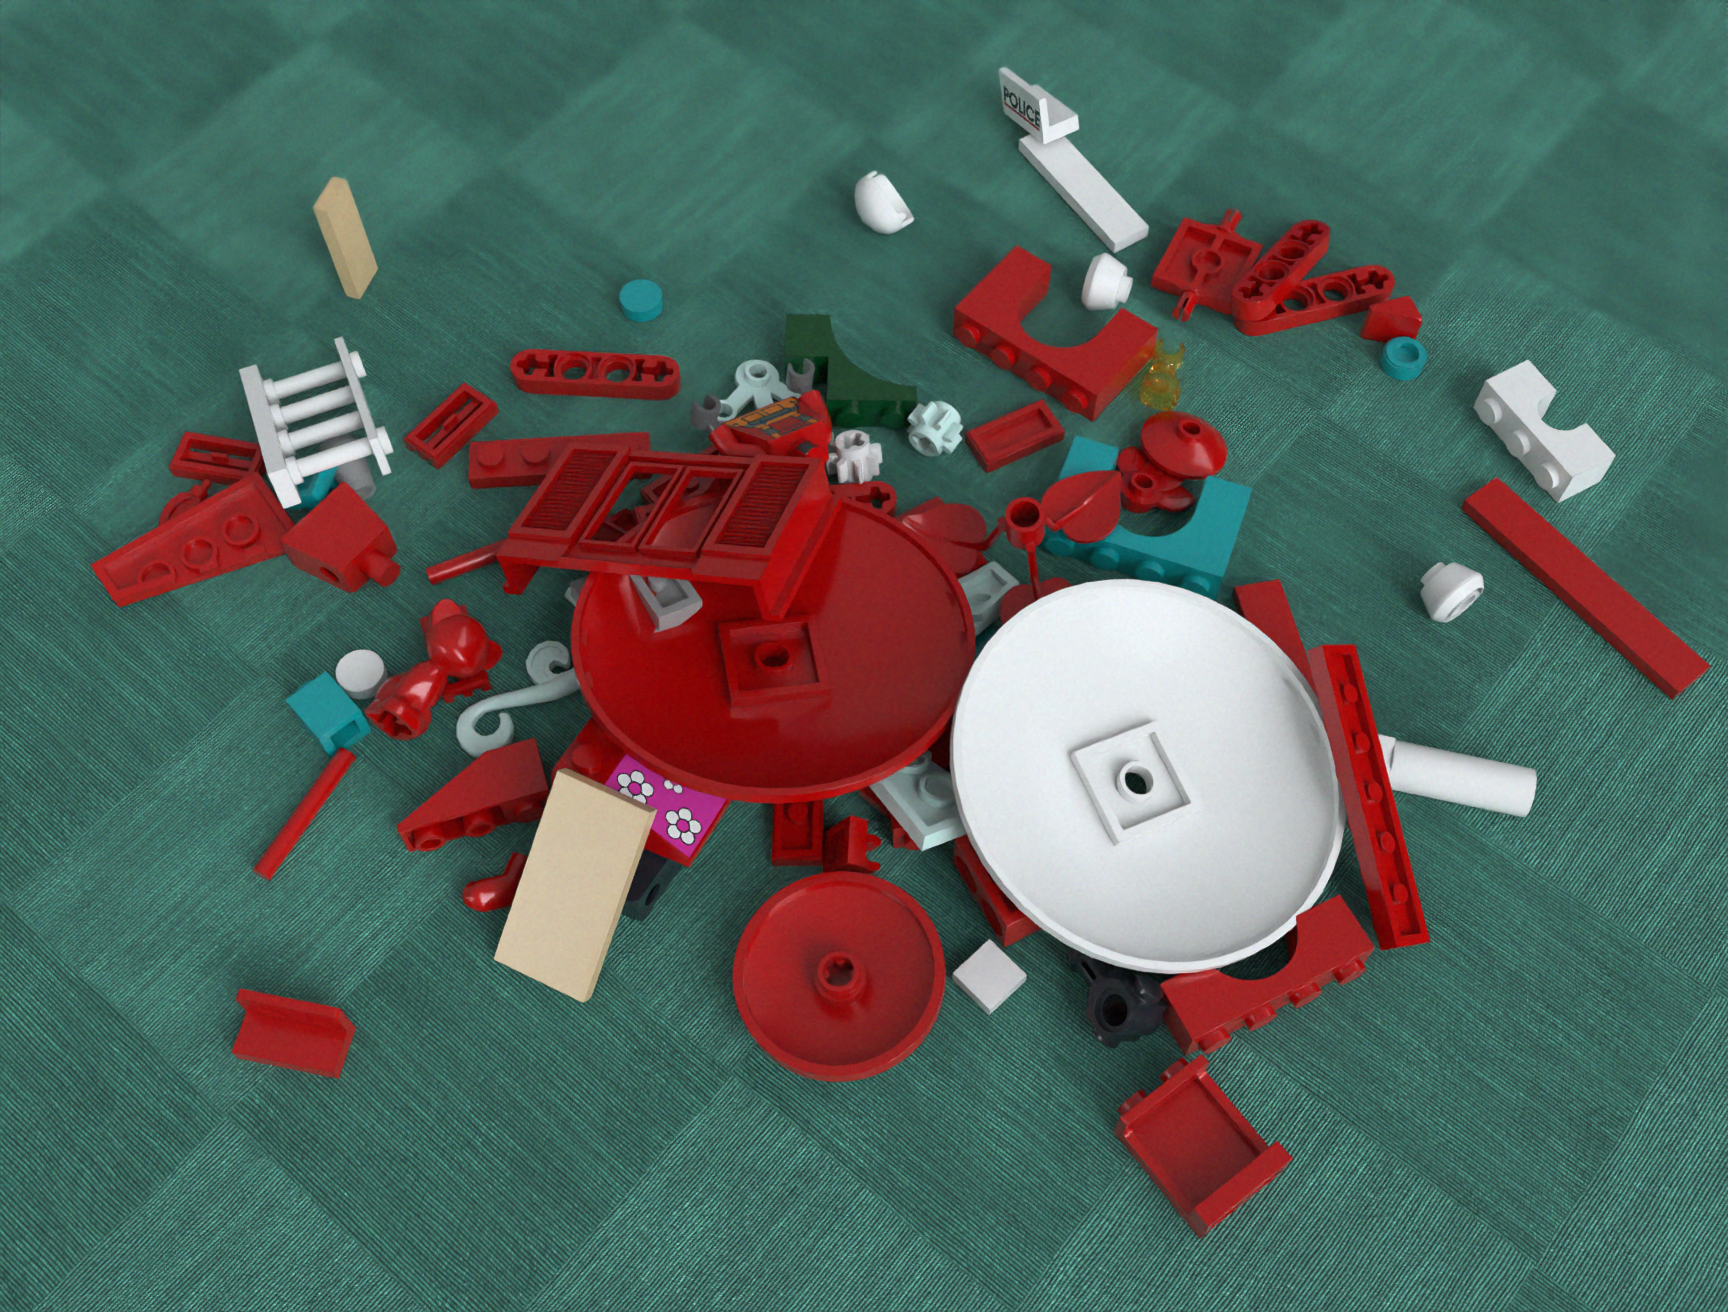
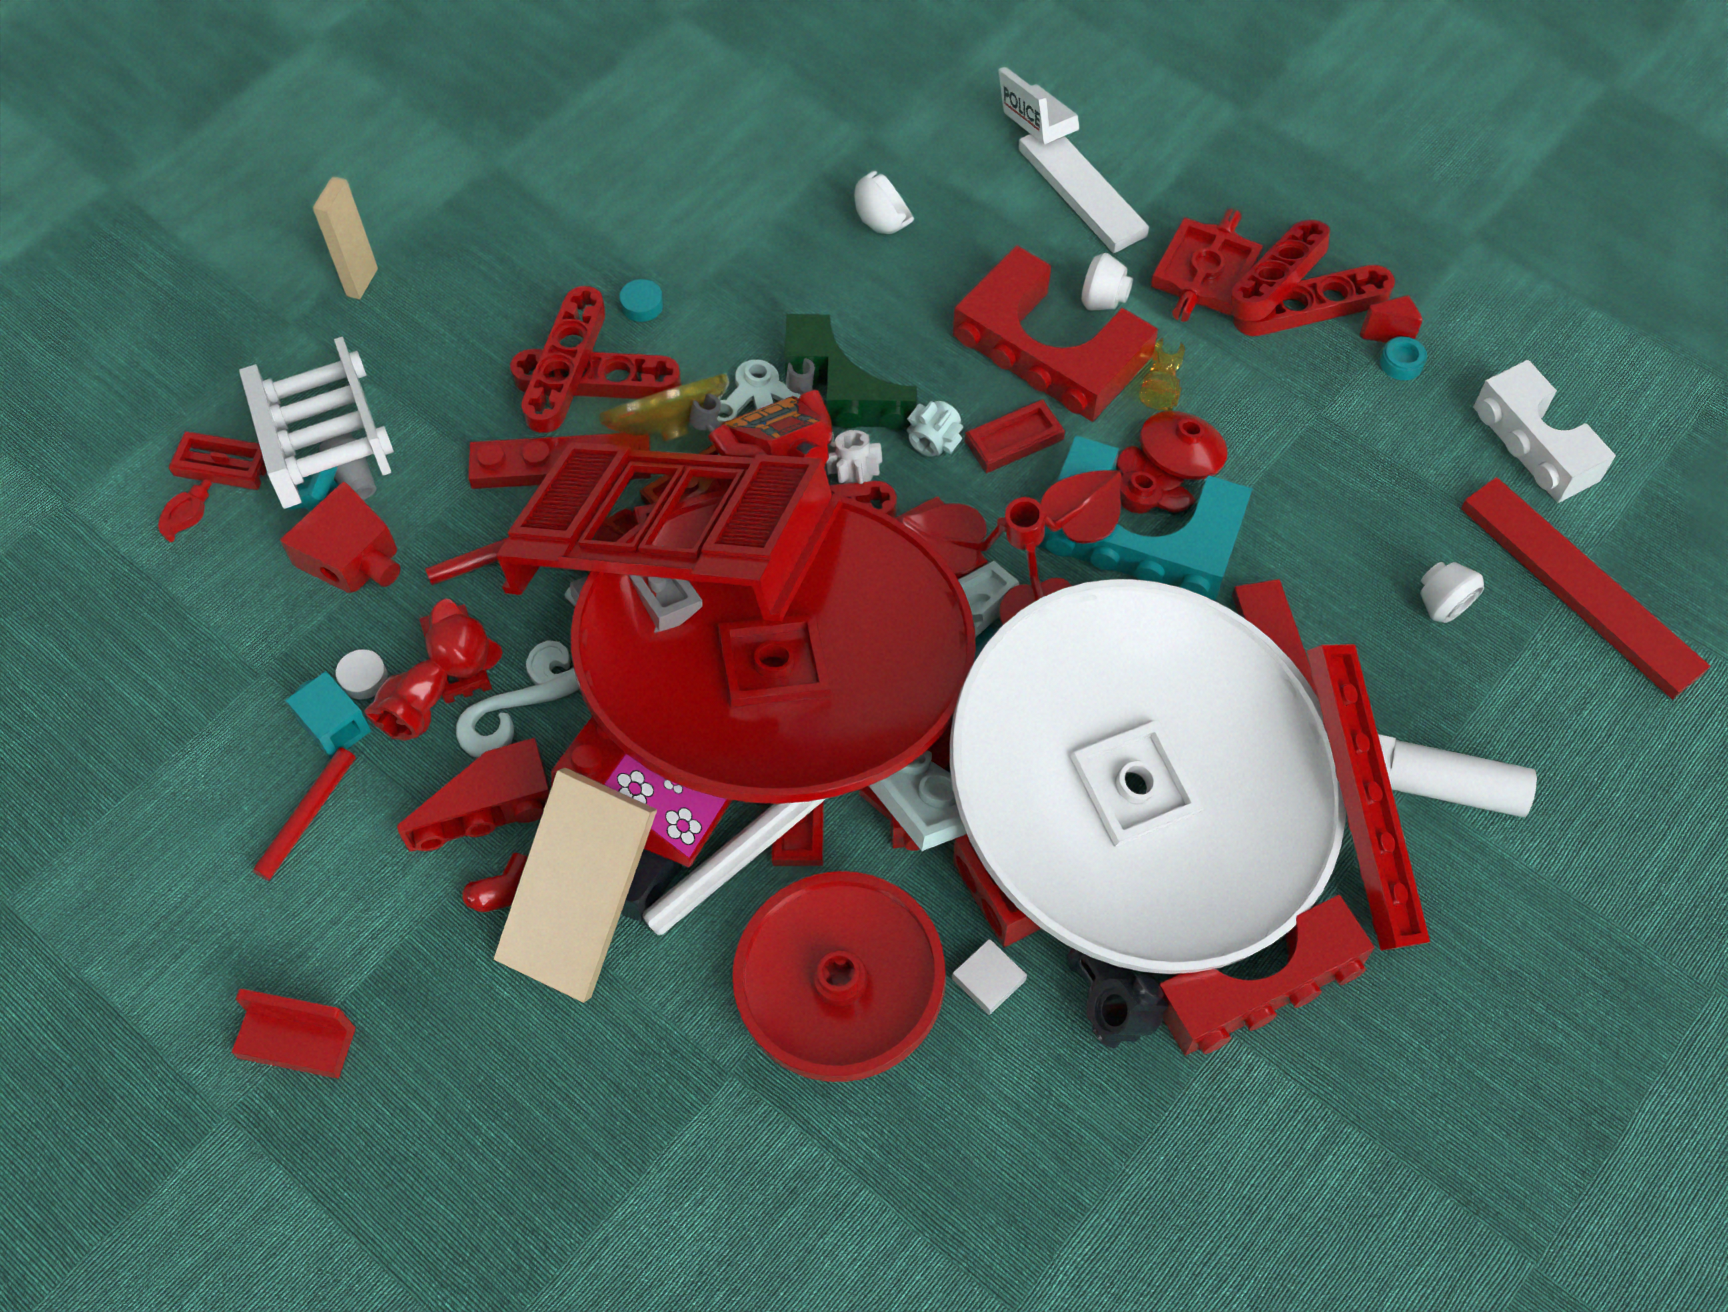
(205, 541): red wing -> none
(456, 429): red tile -> none
(560, 357): none -> red beam
(663, 412): none -> clear yellow dish
(725, 864): none -> white axle
(847, 847): red tile -> none
(1197, 1145): red panel -> none

